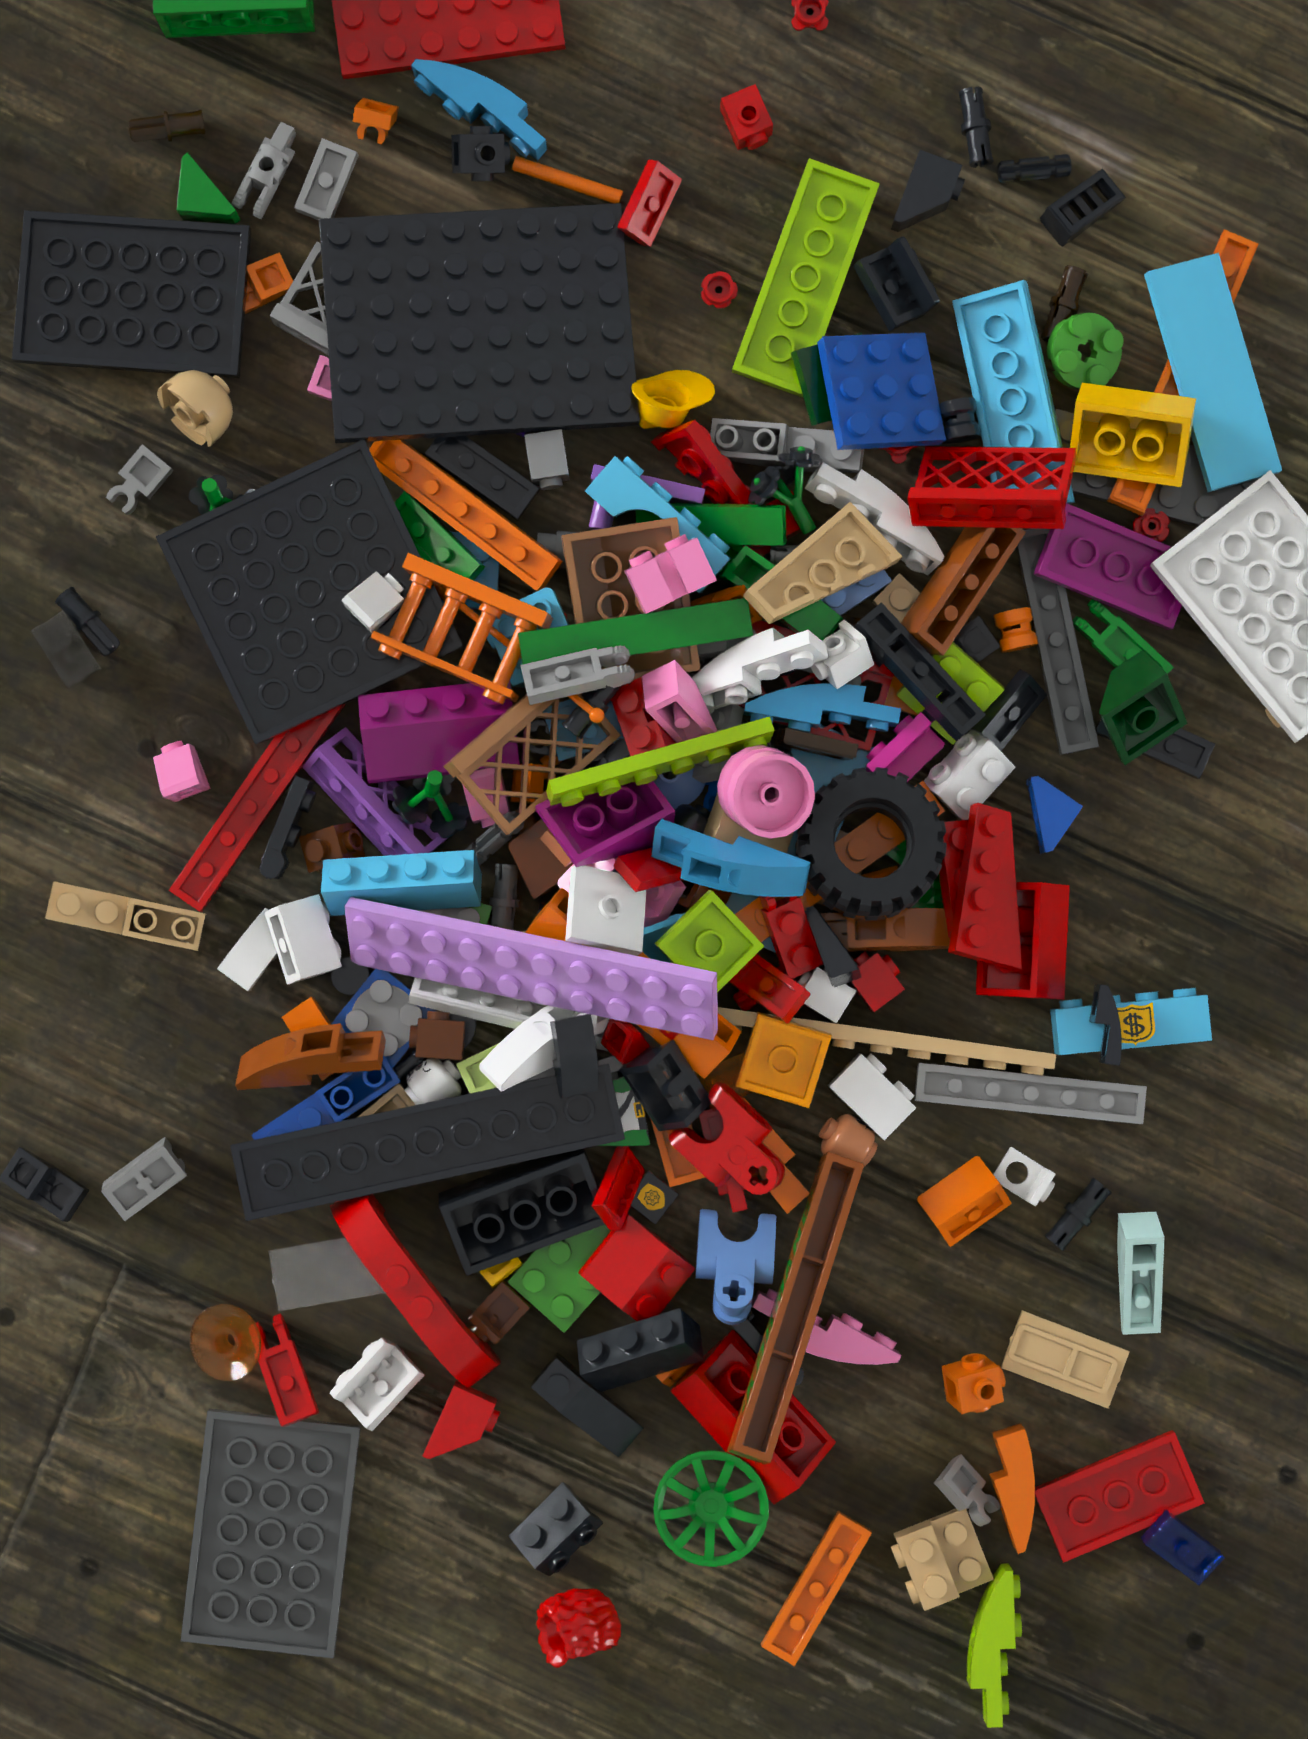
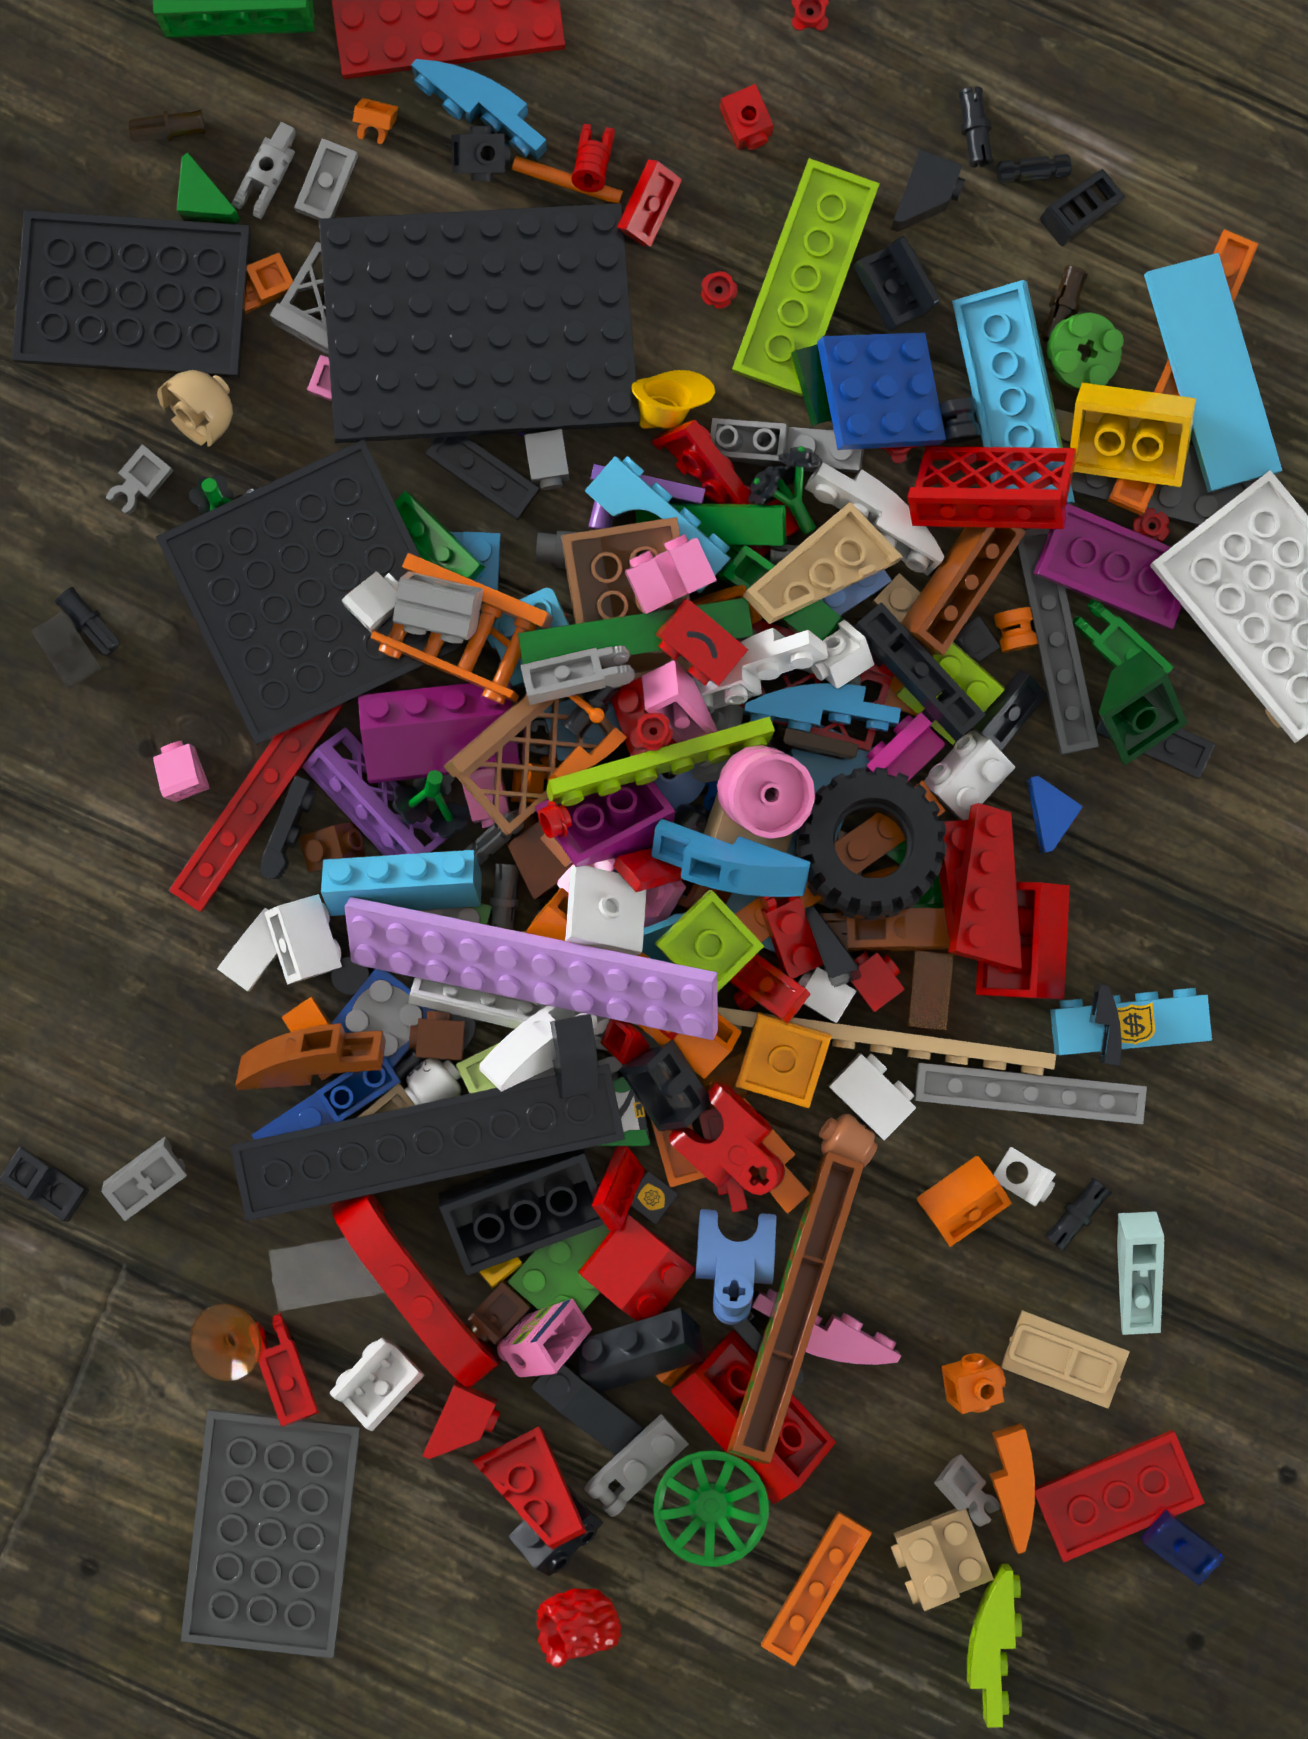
(125, 916): tan slope -> none
(437, 606): none -> light grey brick
(465, 512): orange plate -> none
(534, 1485): none -> red wing
(544, 1339): none -> bright pink torso
(554, 820): none -> red plate
(581, 760): none -> orange slope
(592, 160): none -> red hinge
(636, 1465): none -> light grey plate
(646, 723): none -> red plate
(700, 643): none -> red brick
(930, 990): none -> clear orange plate

